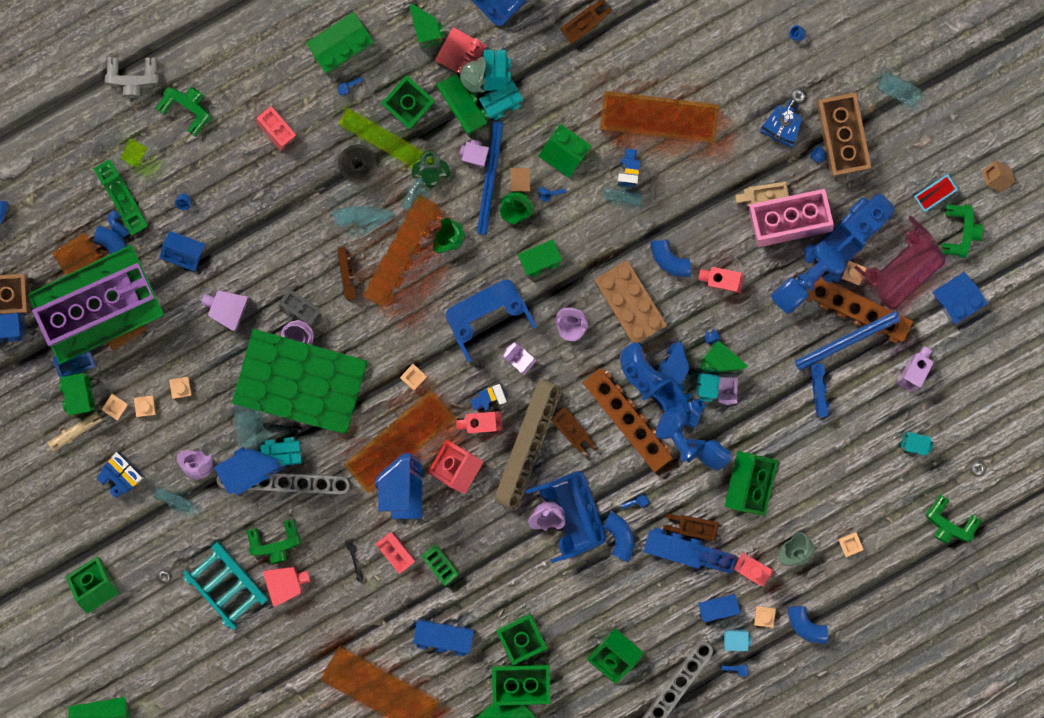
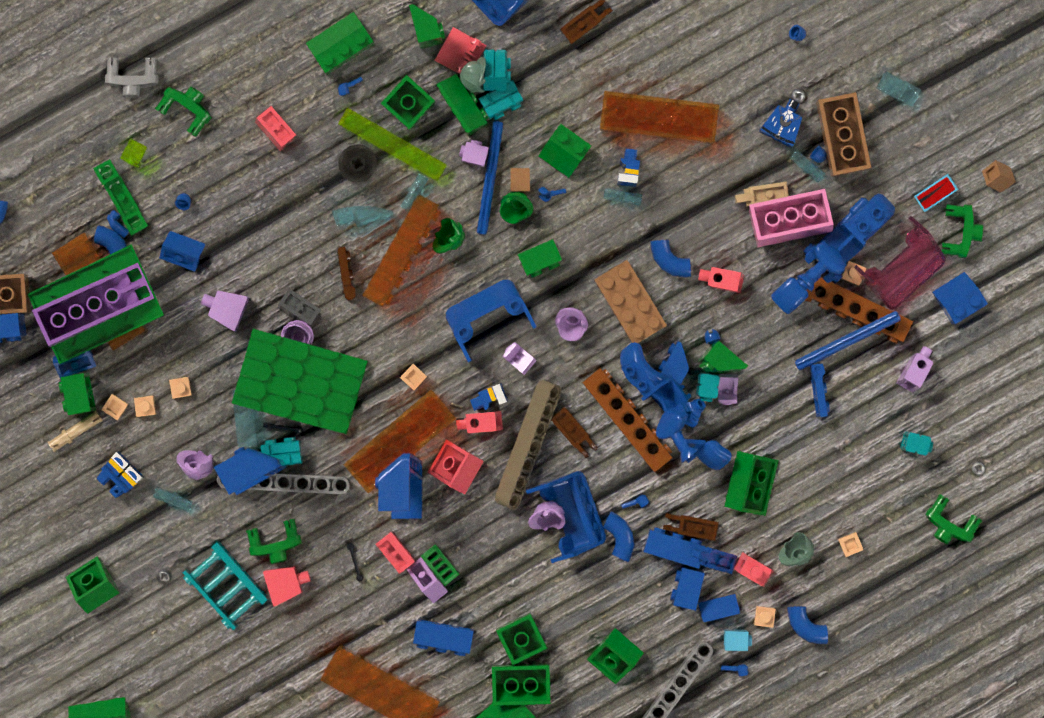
(427, 580): none -> lavender slope
(430, 171): dark green plate -> none
(688, 588): none -> blue brick
(807, 166): none -> clear light blue axle

